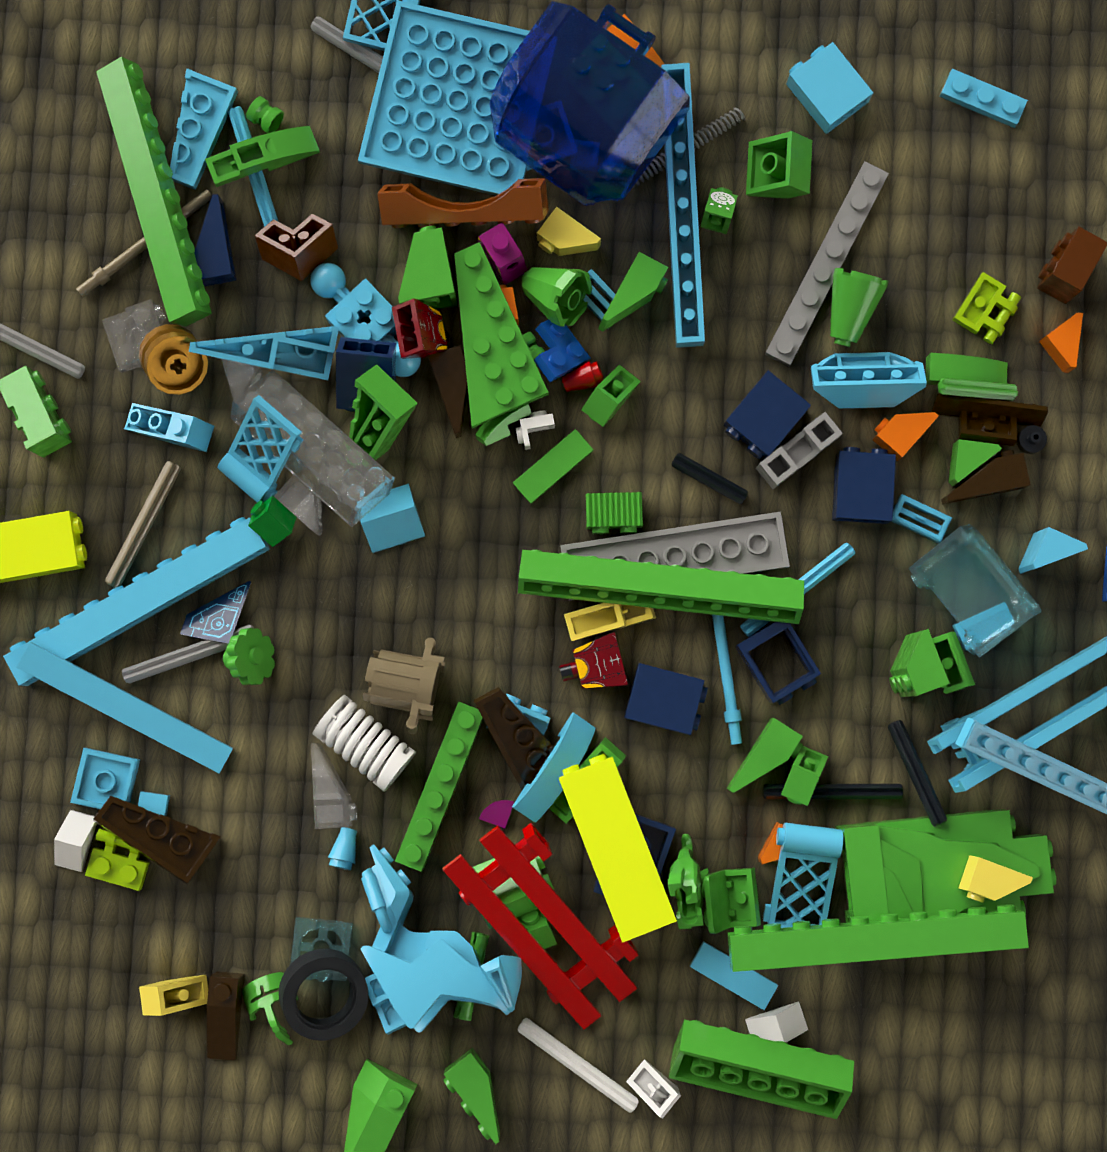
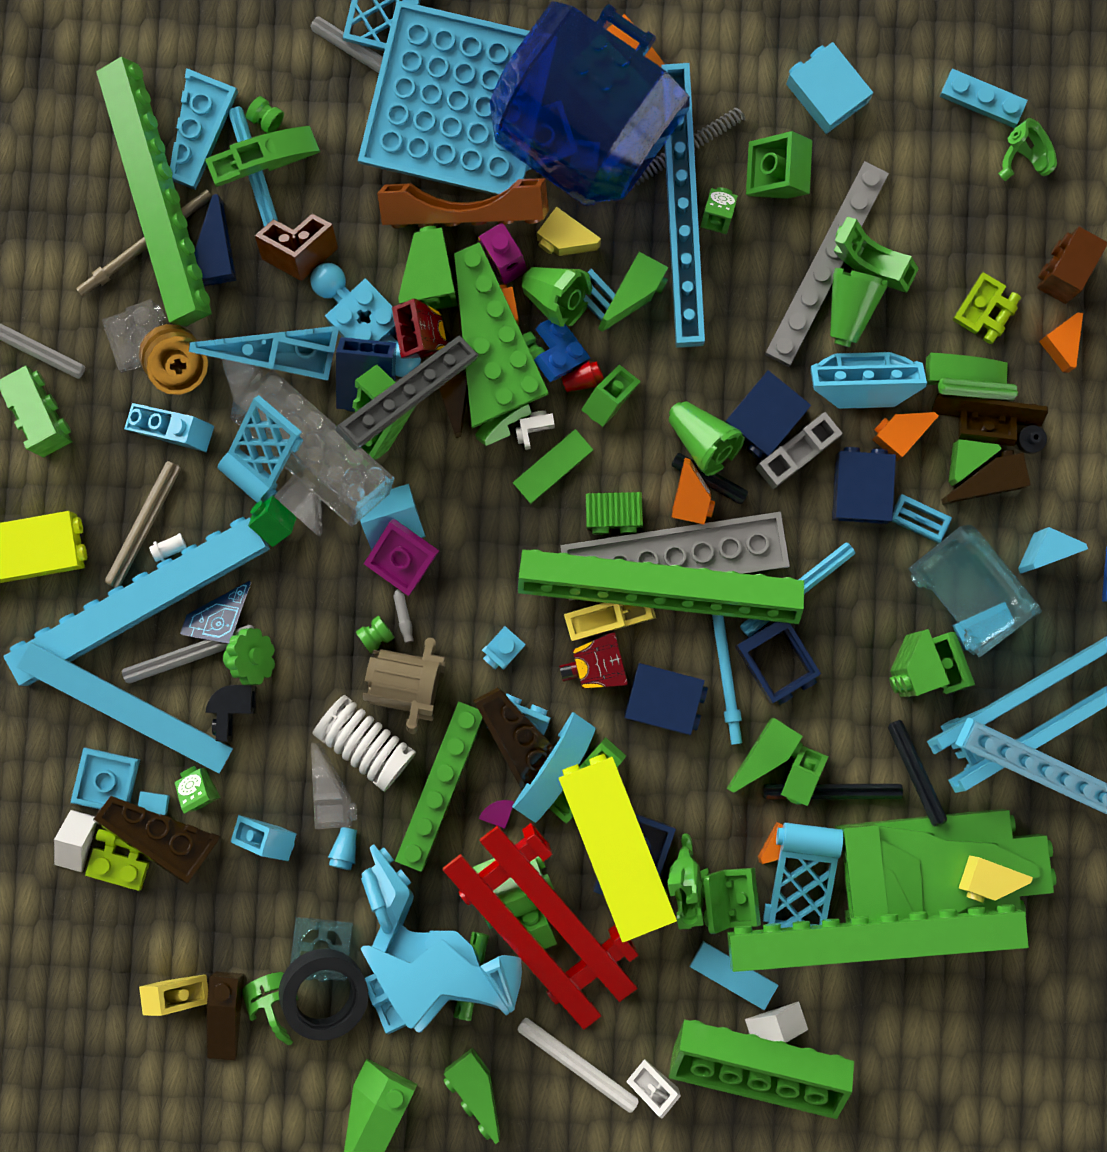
(167, 548): none -> white pin
(195, 789): none -> bright green slope
(226, 702): none -> black brick
(263, 838): none -> medium azure slope
(374, 635): none -> bright green wheel
(401, 557): none -> magenta plate
(403, 616): none -> light grey piece
(406, 393): none -> dark grey tile
(502, 649): none -> medium azure bracket
(692, 496): none -> orange slope
(705, 436): none -> bright green cone
(871, 258): none -> bright green arch
(1040, 155): none -> bright green helmet

